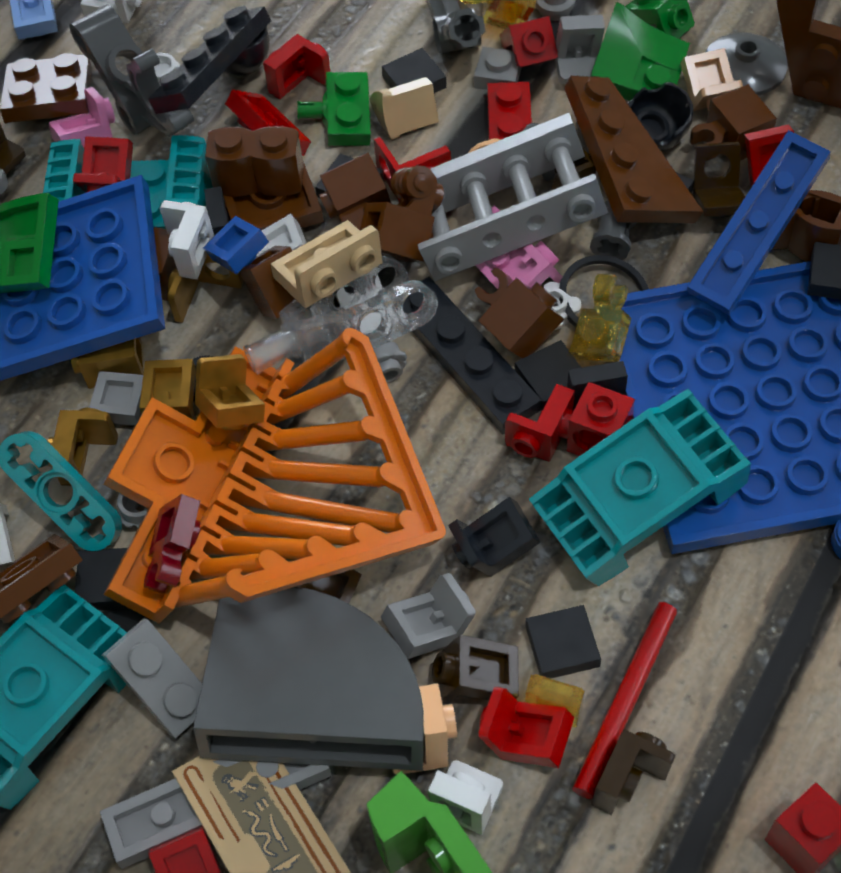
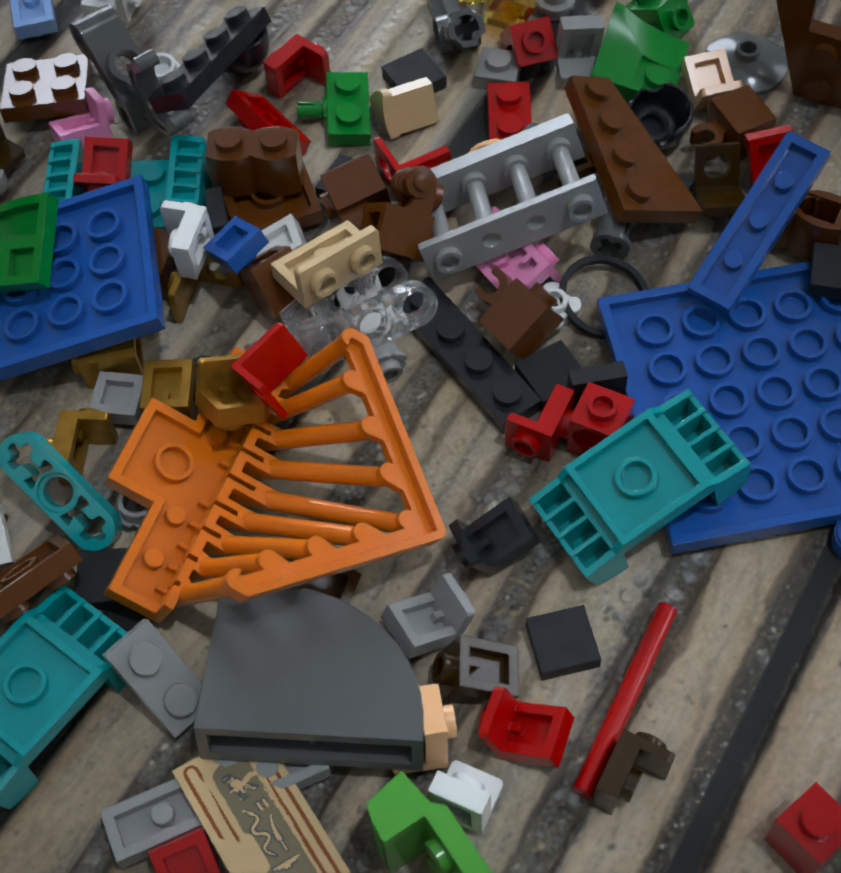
(173, 534): dark red plate -> none
(269, 364): none -> red bracket
(555, 693): clear yellow tile -> none
(604, 329): clear yellow plate -> none

